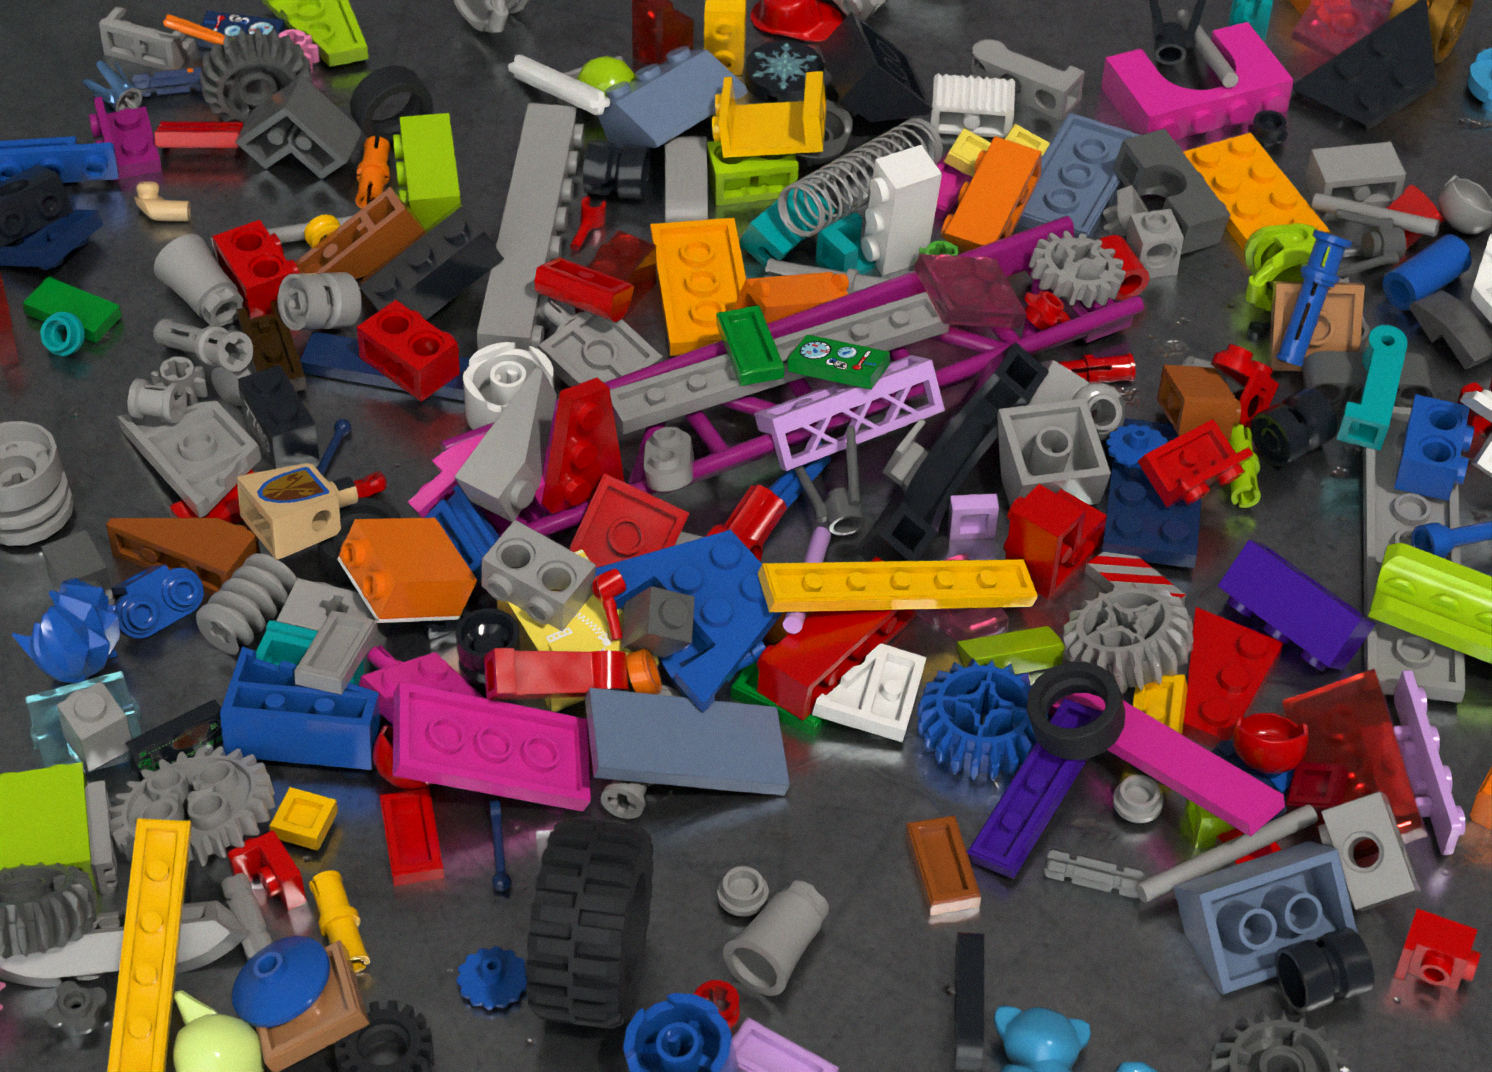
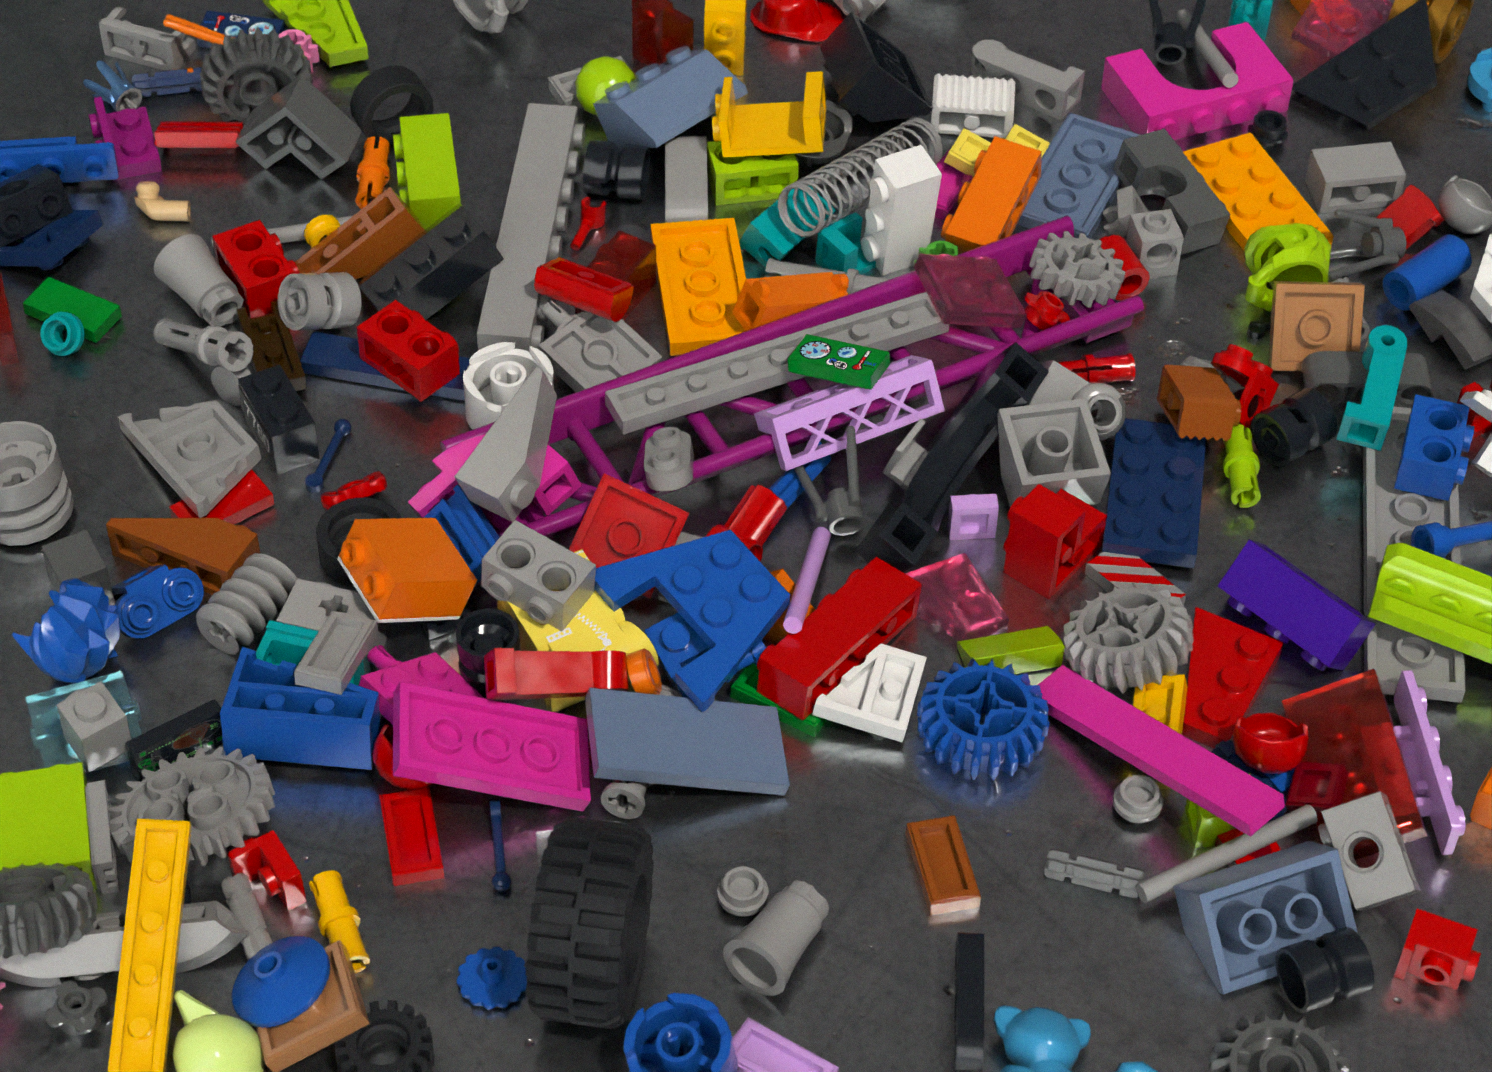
(157, 400): light grey bush -> none
(182, 371): light grey gear -> none
(293, 506): tan torso -> none
(304, 818): yellow plate -> none
(559, 85): white axle -> none
(581, 446): red wing -> none
(605, 589): red hand -> none
(658, 621): dark grey brick -> none
(723, 991): red bush -> none
(750, 345): green tile -> none
(781, 69): black tile -> none
(896, 585): yellow tile -> none
(1030, 800): dark purple tile -> none
(1082, 741): black tyre -> none
(1132, 443): blue piece -> none
(1192, 463): red bracket -> none
(1294, 349): blue pin -> none
(1400, 219): light grey bar -> none

